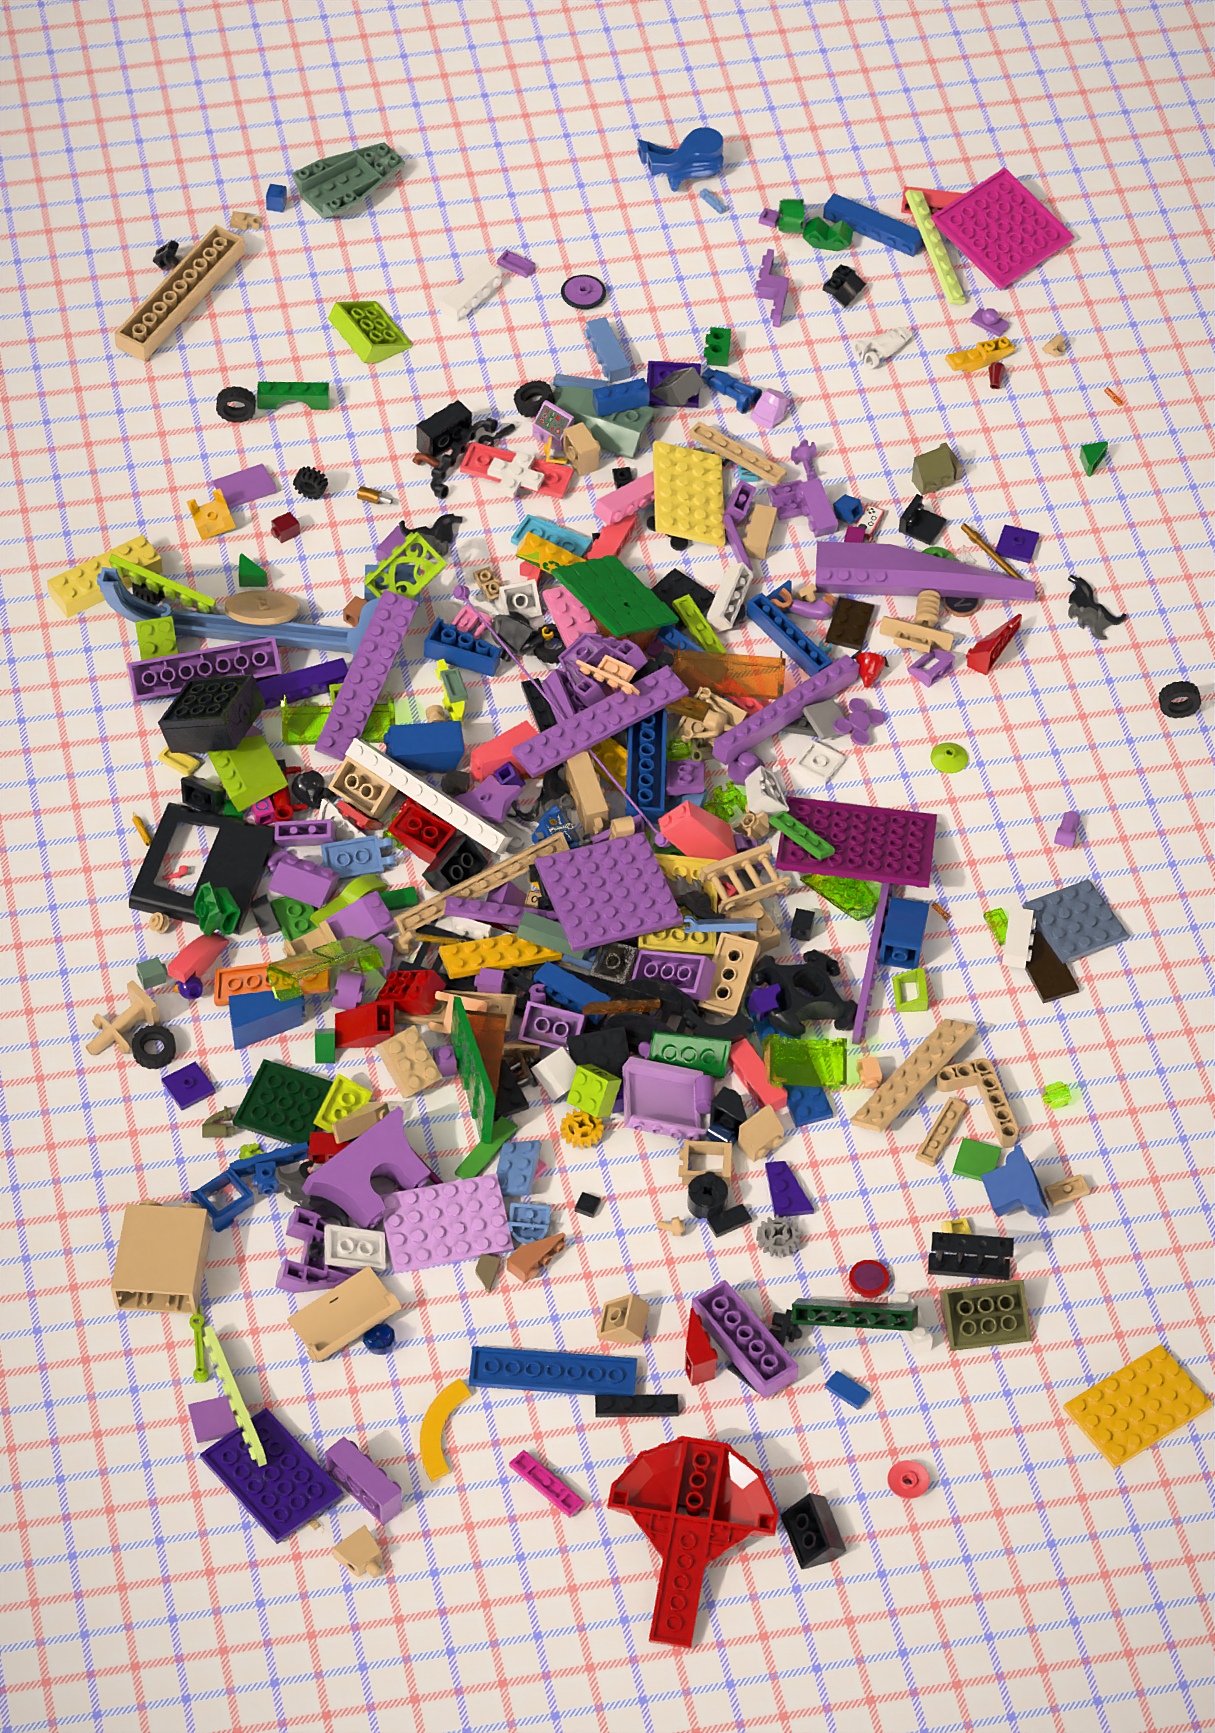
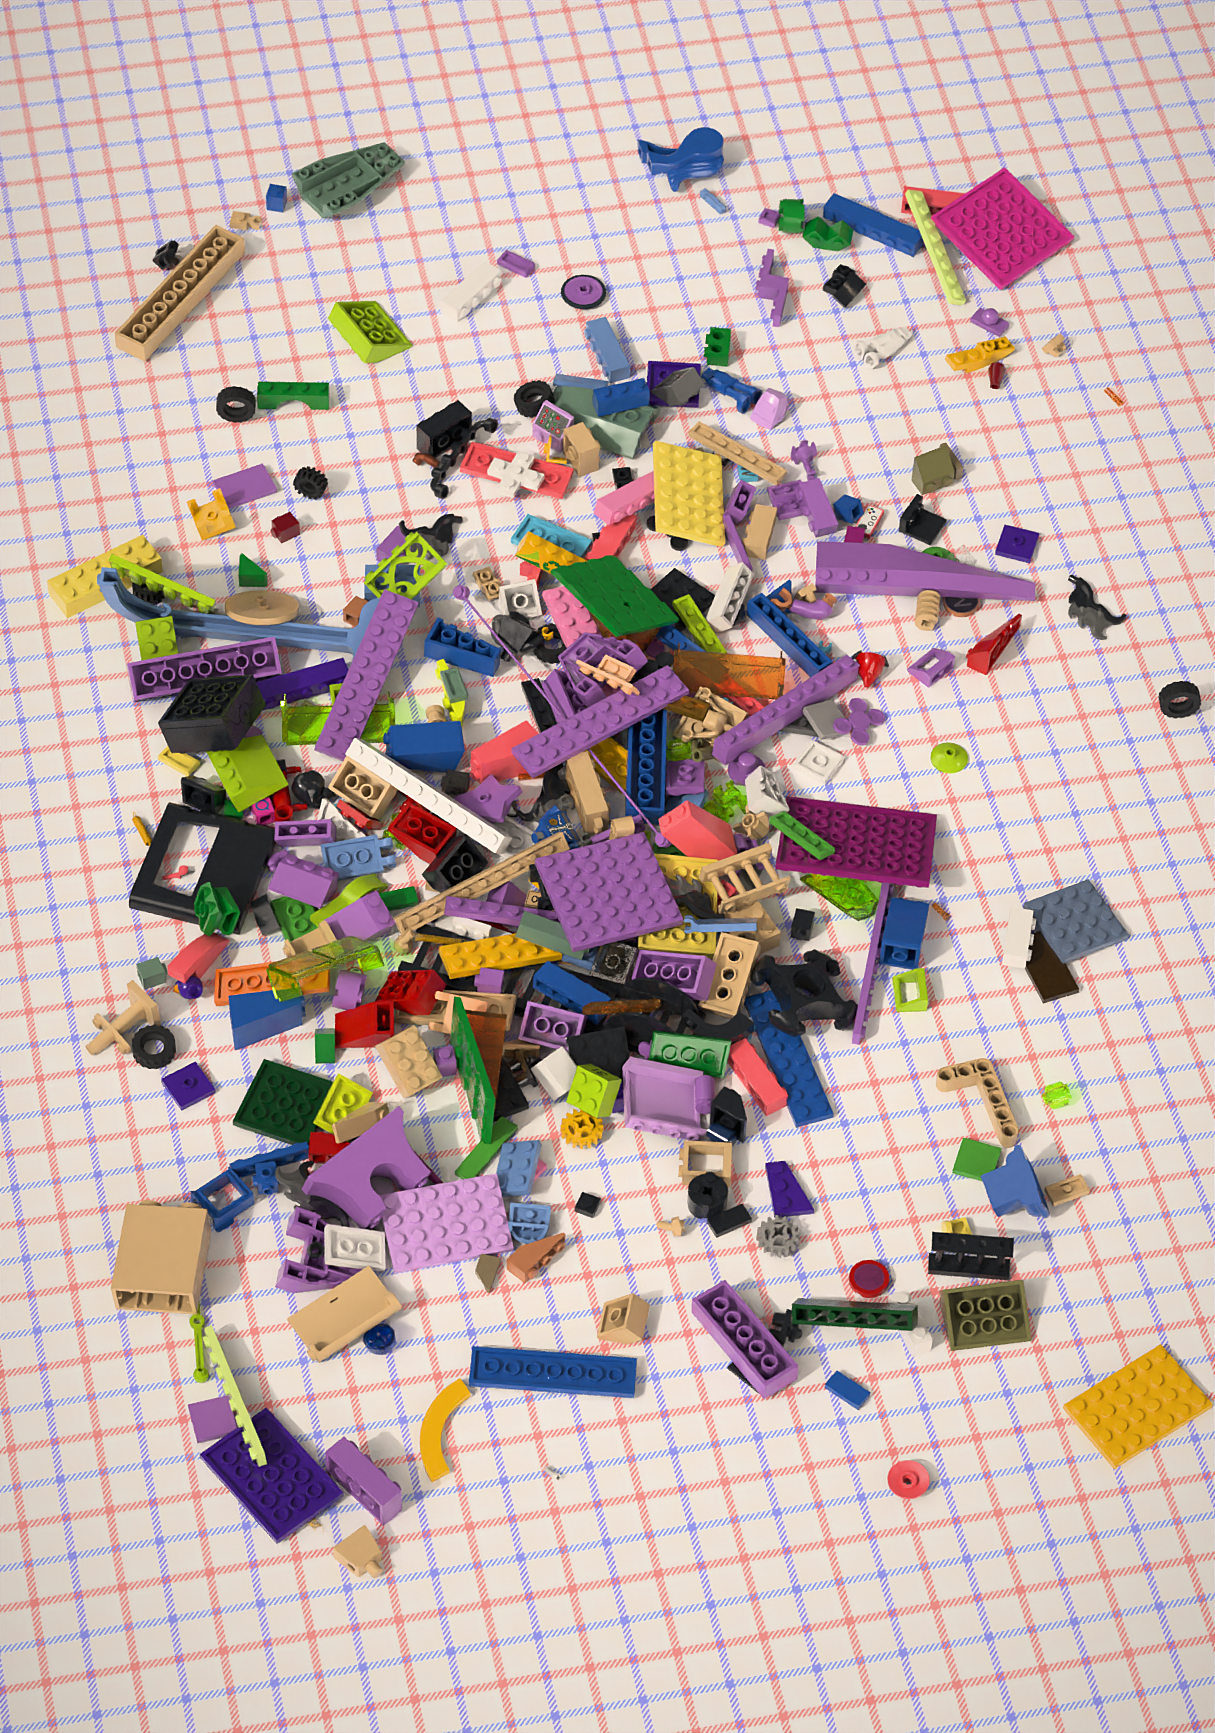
(159, 922): tan wheel -> none
(212, 1130): olive plant -> none
(247, 1152): lime plant -> none
(372, 496): pearl gold piece -> none
(387, 952): medium lavender slope -> none
(468, 618): bright pink plate -> none
(498, 435): black piece -> none
(509, 775): dark purple brick -> none
(536, 991): piece -> none
(546, 1483): dark pink plate -> none
(636, 1406): black plate -> none
(693, 1507): red plate -> none
(699, 1355): red slope -> none
(760, 1134): tan slope -> none
(764, 1000): dark purple brick -> none
(805, 1062): clear neon green windscreen -> none
(813, 1531): black slope -> none
(850, 623): dark brown plate -> none
(869, 1072): light nougat brick -> none
(913, 1075): tan plate -> none
(915, 636): tan bracket -> none
(941, 1131): tan tile -> none
(976, 538): pearl gold bar -> none
(997, 923): clear neon green tile -> none
(1067, 831): medium lavender piece -> none
(1092, 455): green slope -> none

